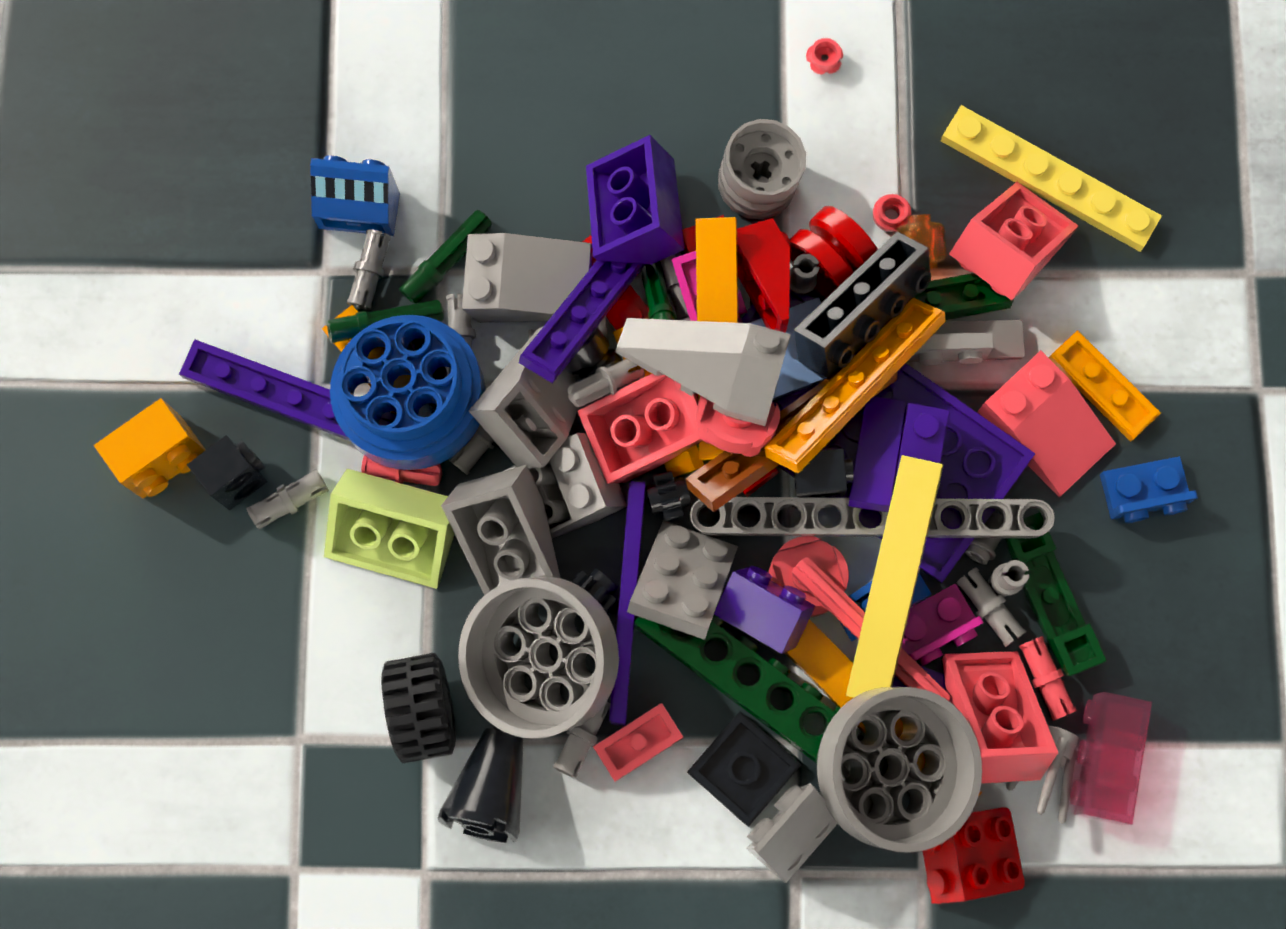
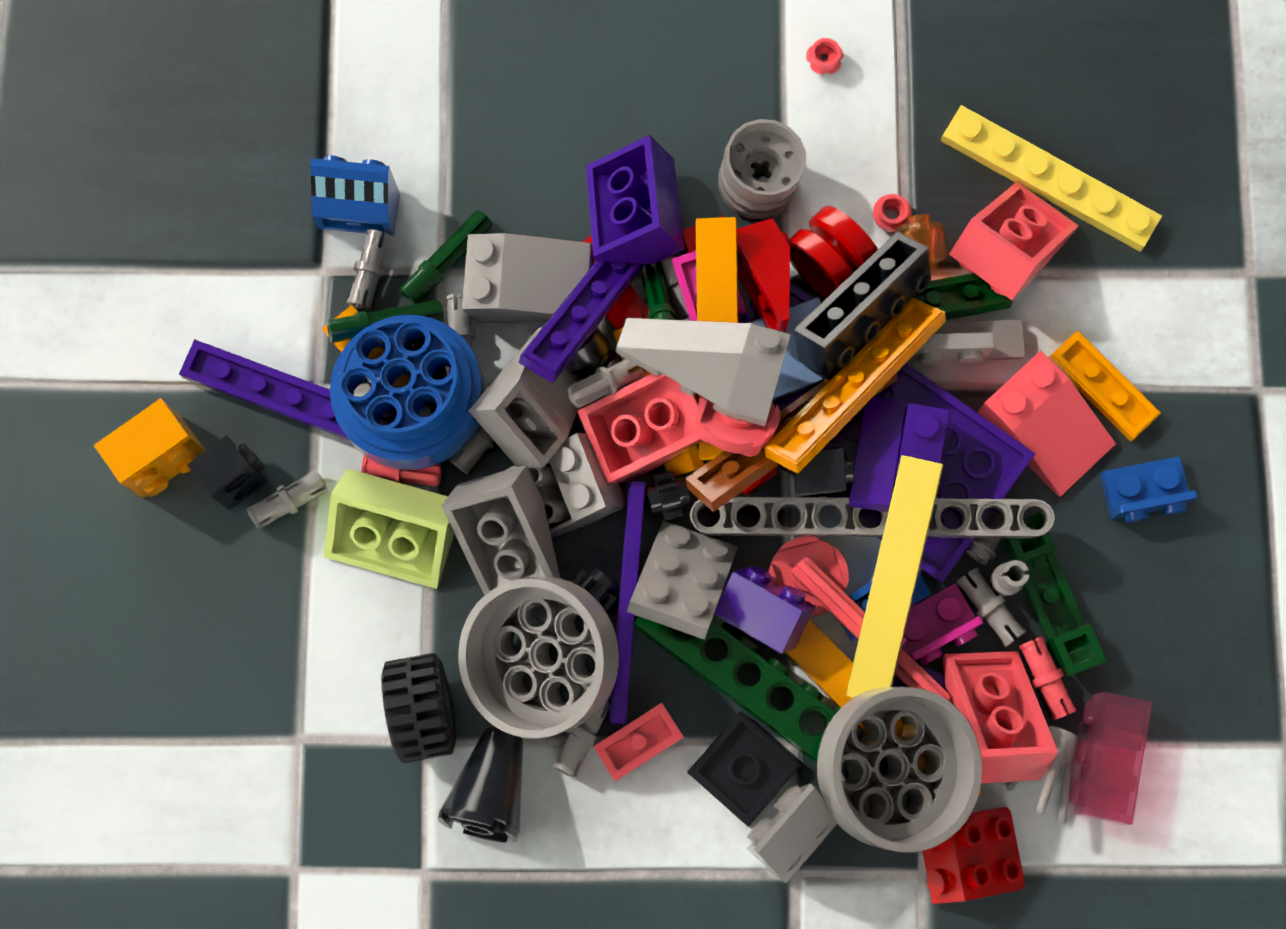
(804, 274): flat silver pin -> none

